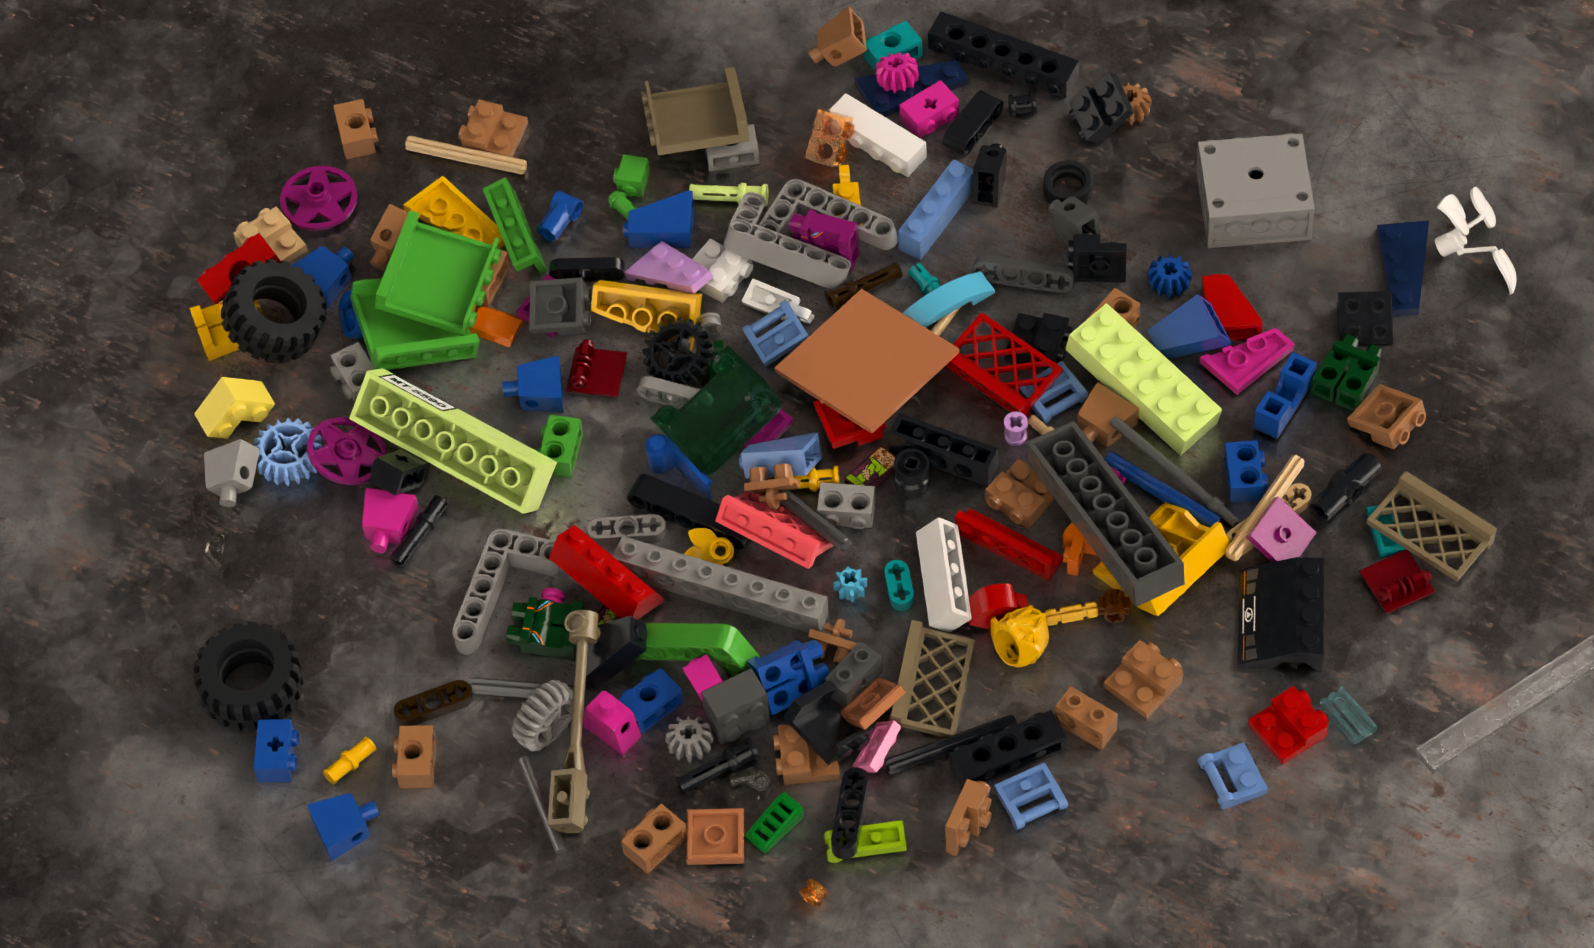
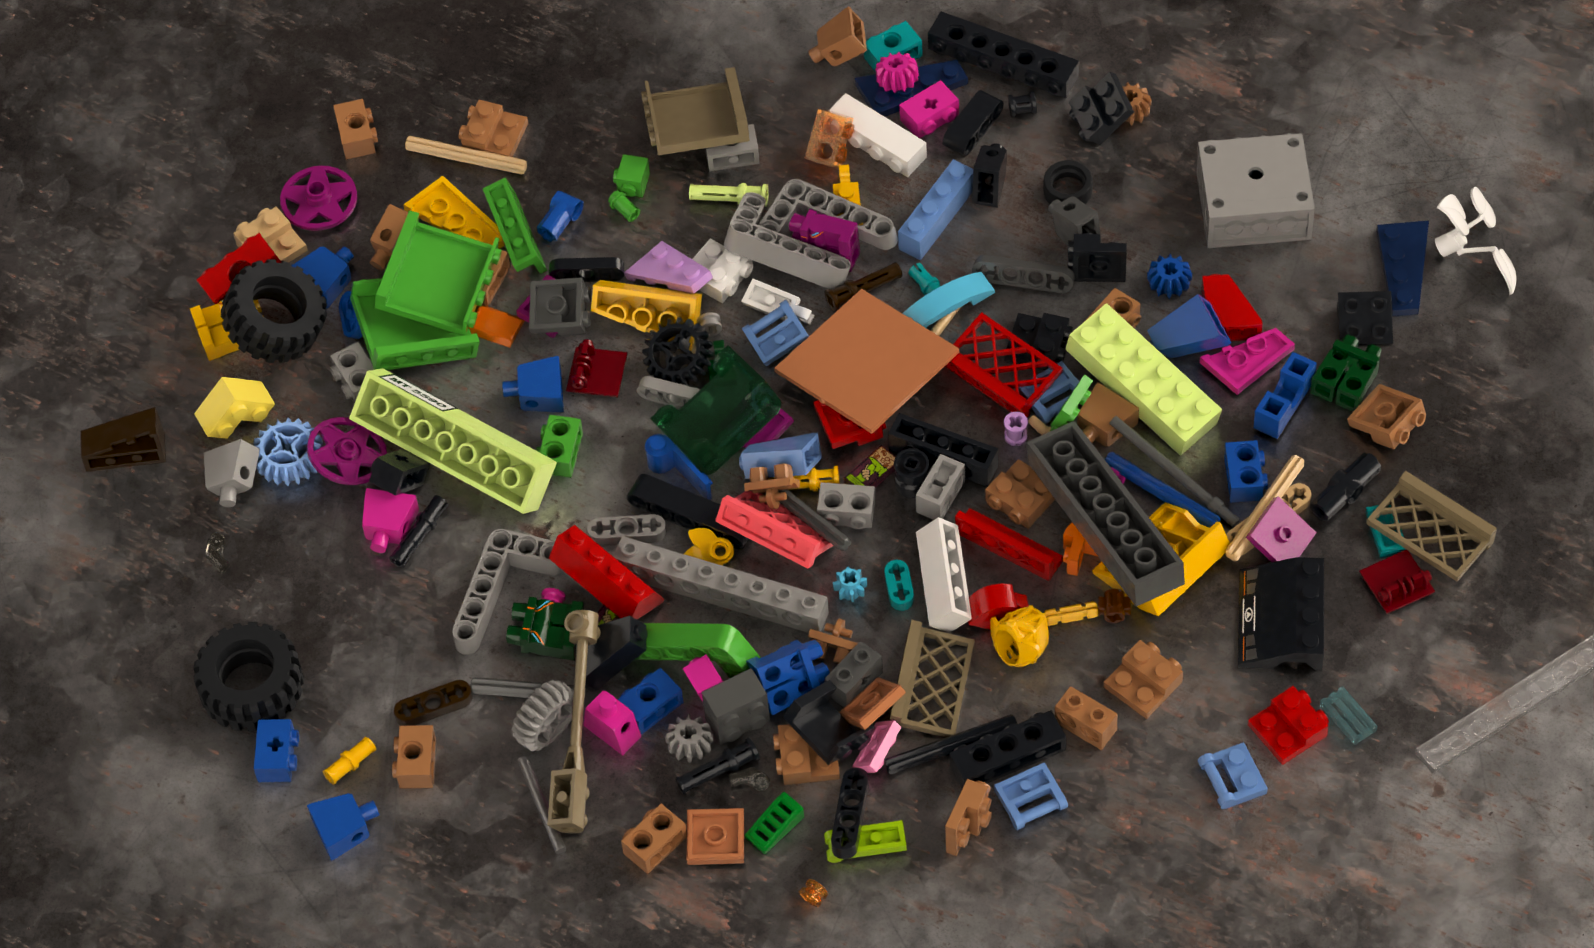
(124, 442): none -> dark brown wedge
(664, 221): blue slope -> none
(940, 487): none -> light grey brick
(1070, 407): none -> bright green plate

